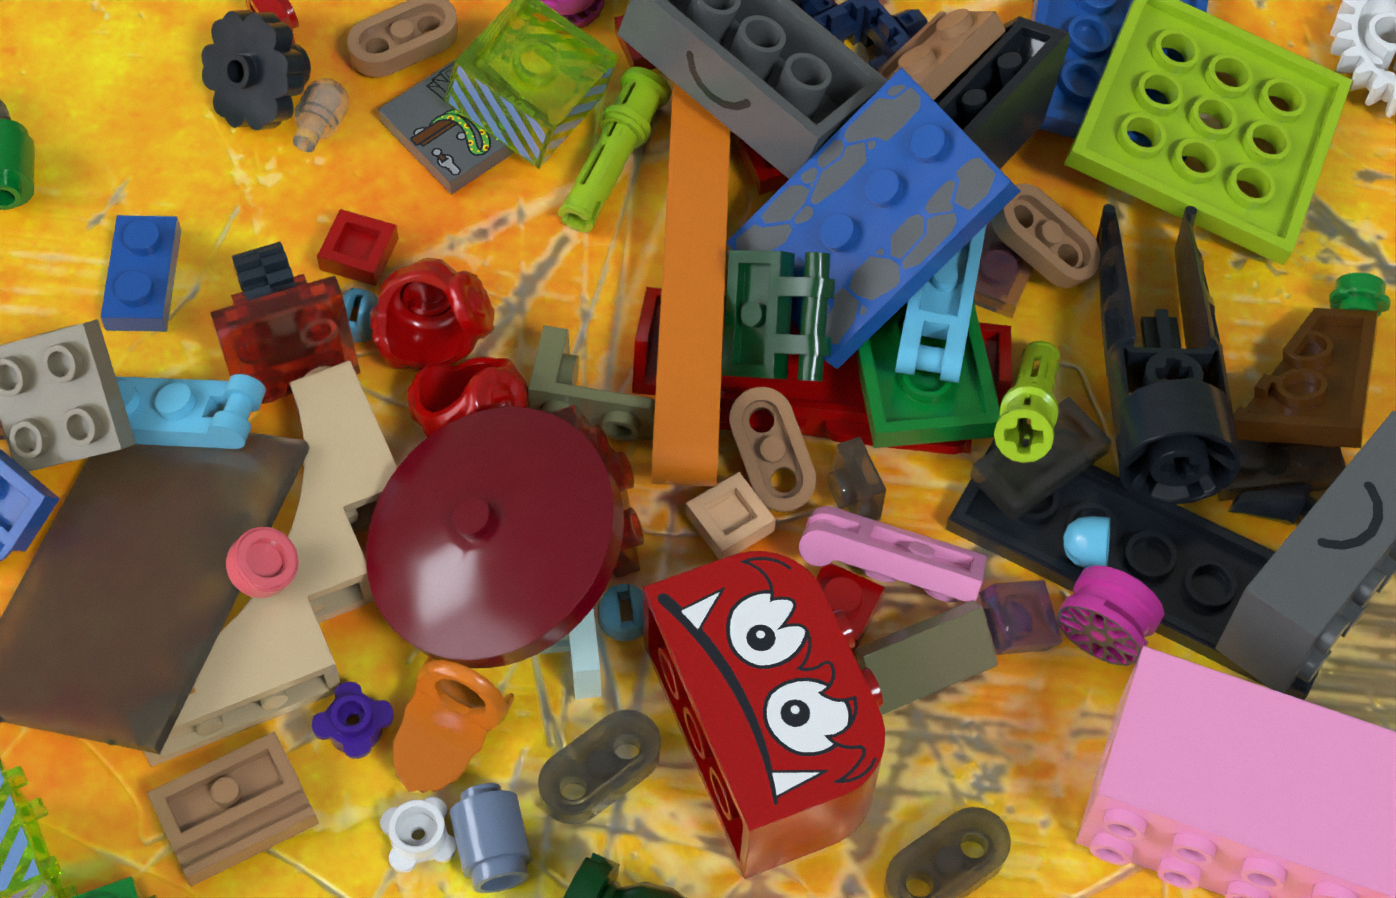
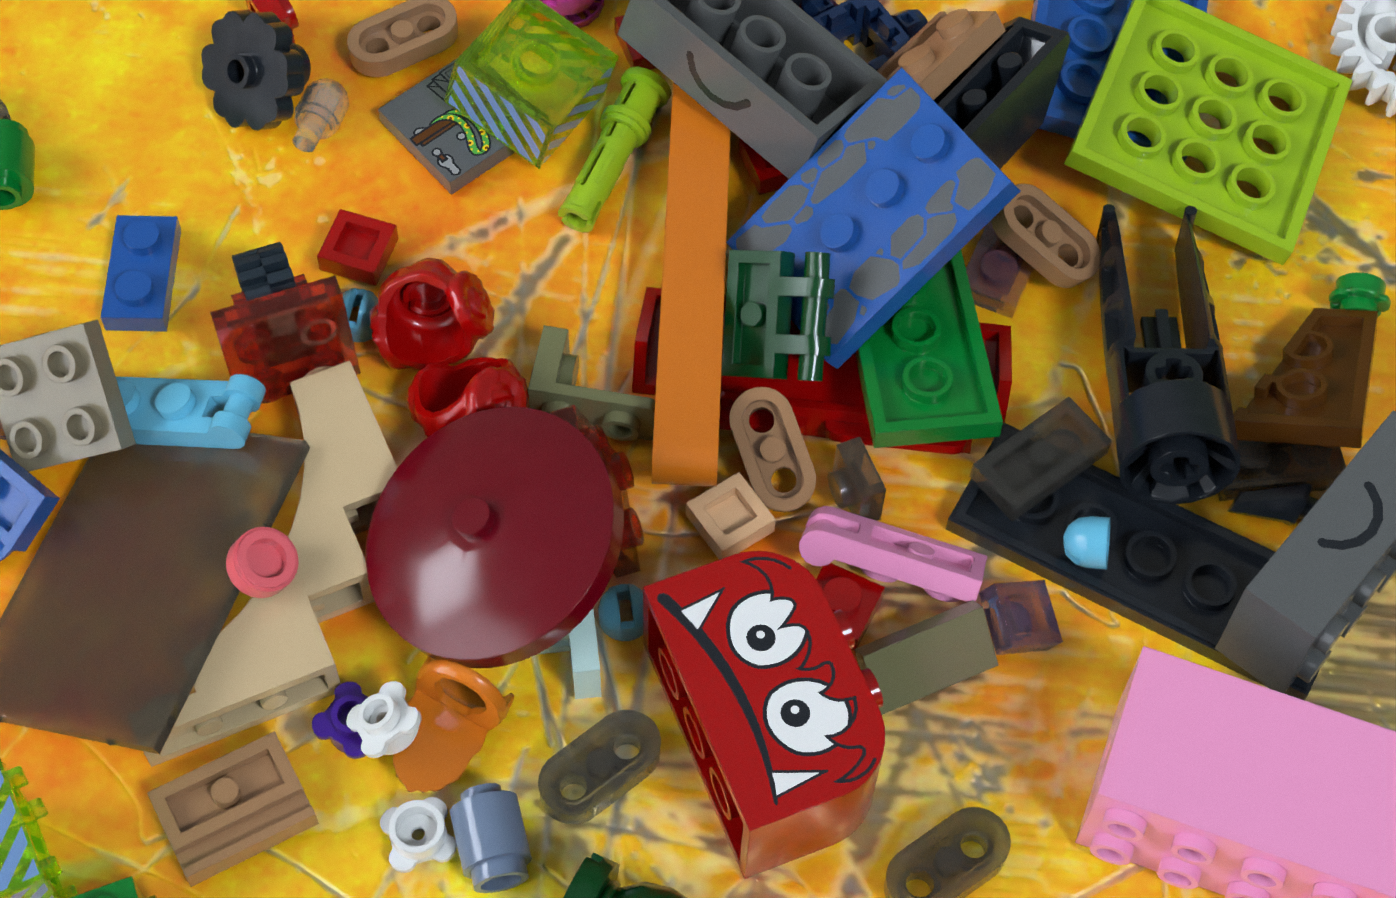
(385, 721): none -> white plate
(943, 313): medium azure plate -> none
(1032, 400): lime pin -> none
(1110, 612): dark pink wheel -> none

